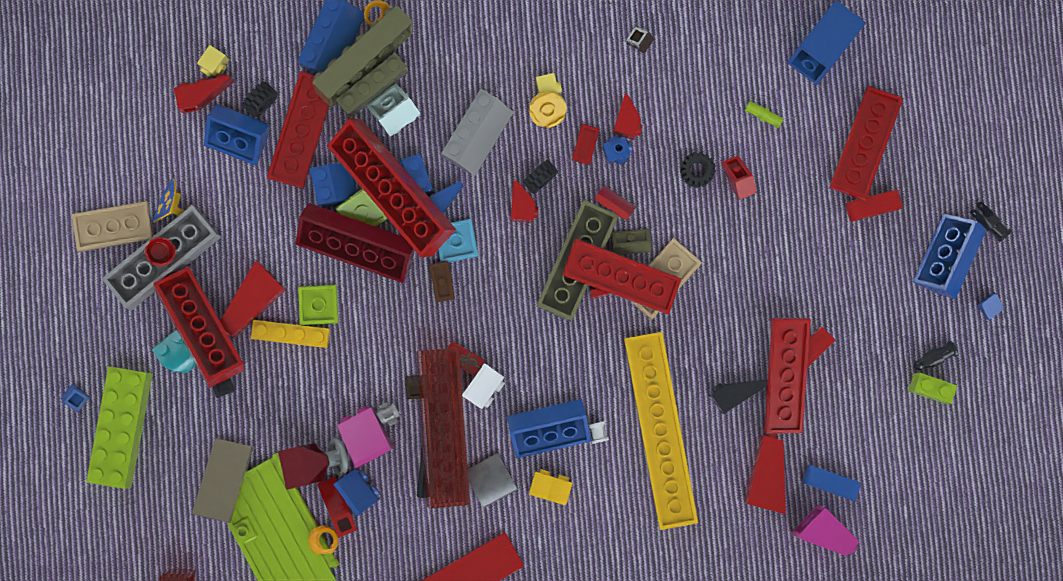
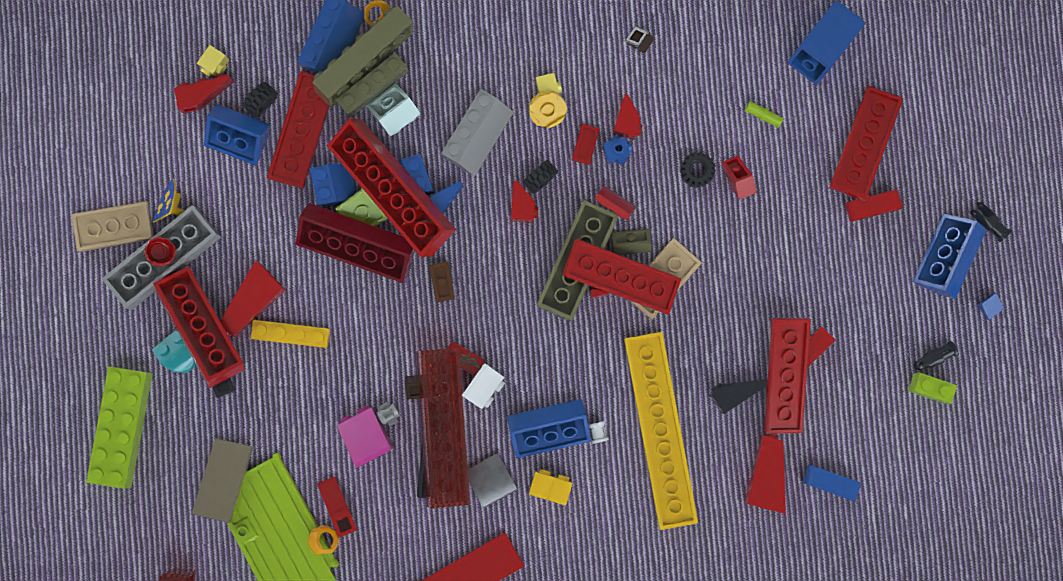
(74, 397): blue slope -> none
(310, 463): dark red piece -> none
(318, 305): lime tile -> none
(357, 491): blue slope -> none
(460, 244): medium azure tile -> none
(826, 531): dark pink slope -> none

